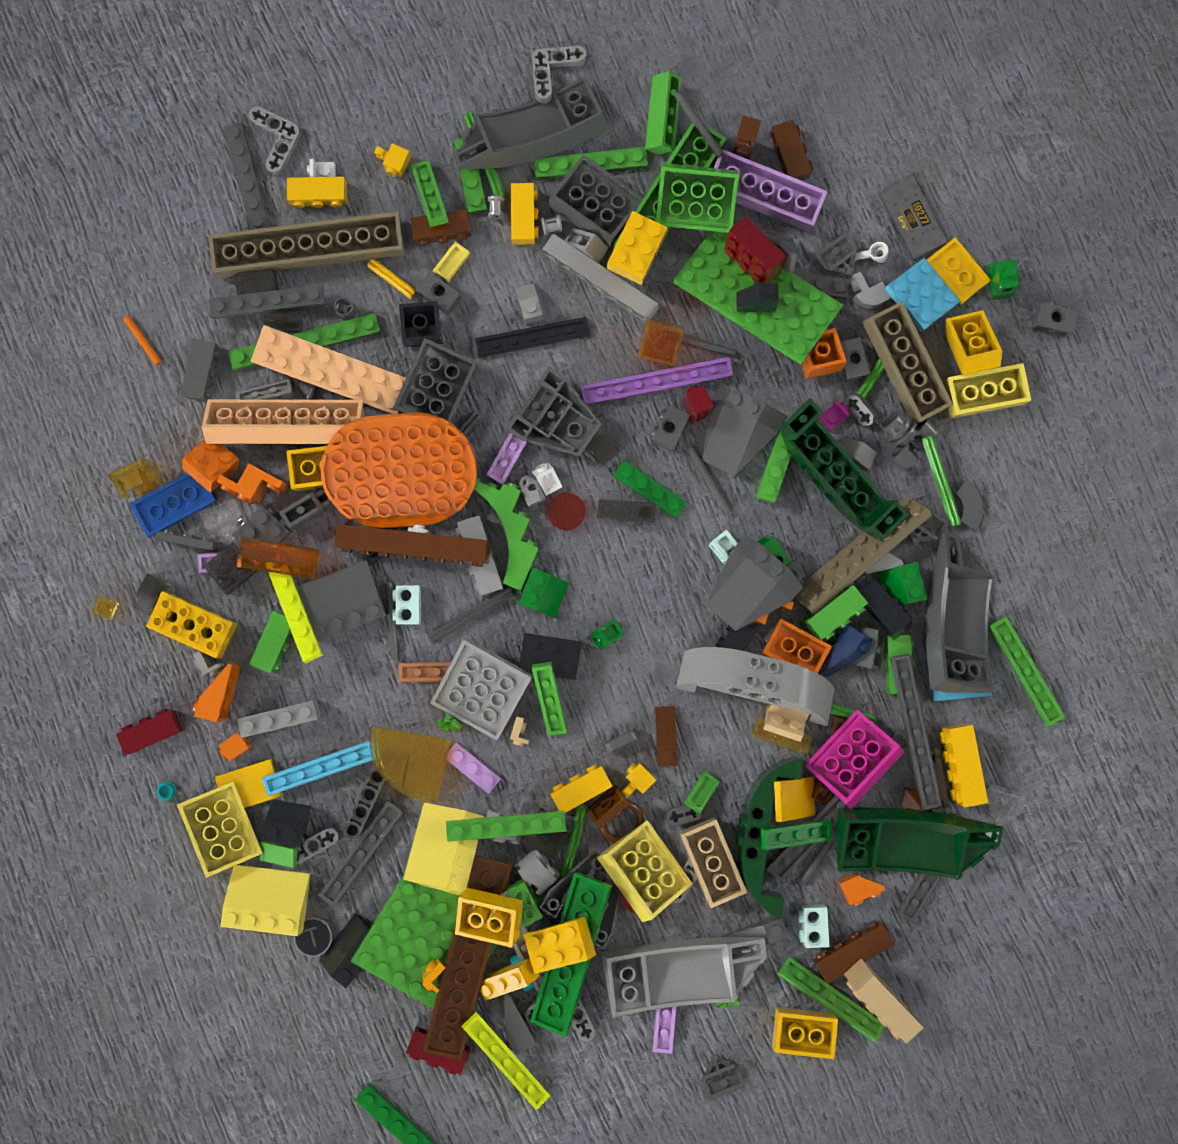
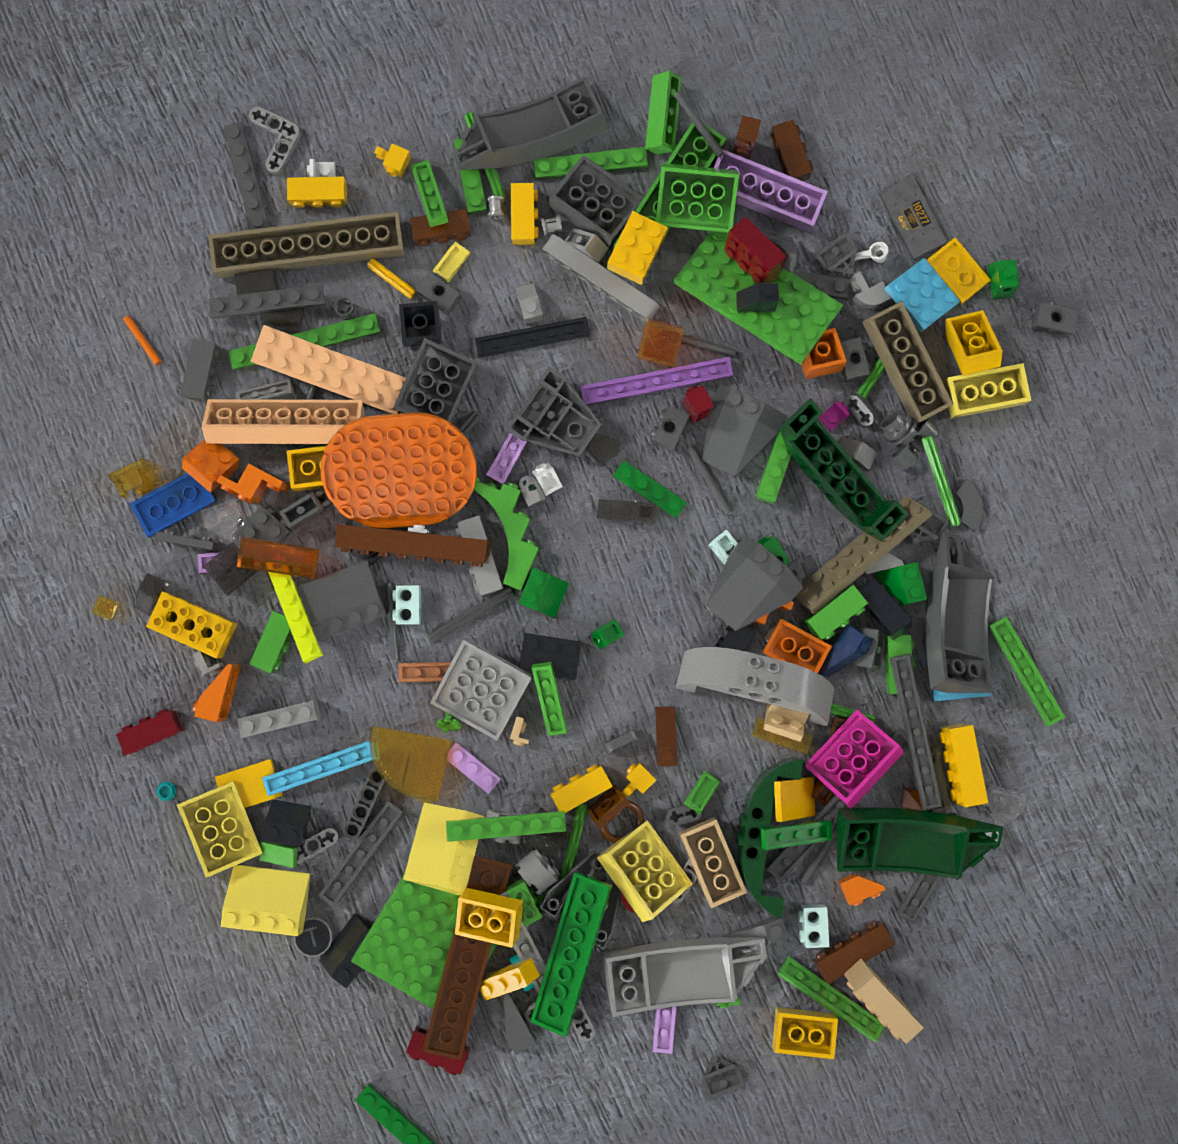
(234, 747): orange brick -> none
(432, 971): light orange bracket -> none
(505, 1060): neon yellow plate -> none
(549, 62): light grey beam -> none
(559, 945): yellow brick -> none
(566, 511): clear red tile -> none

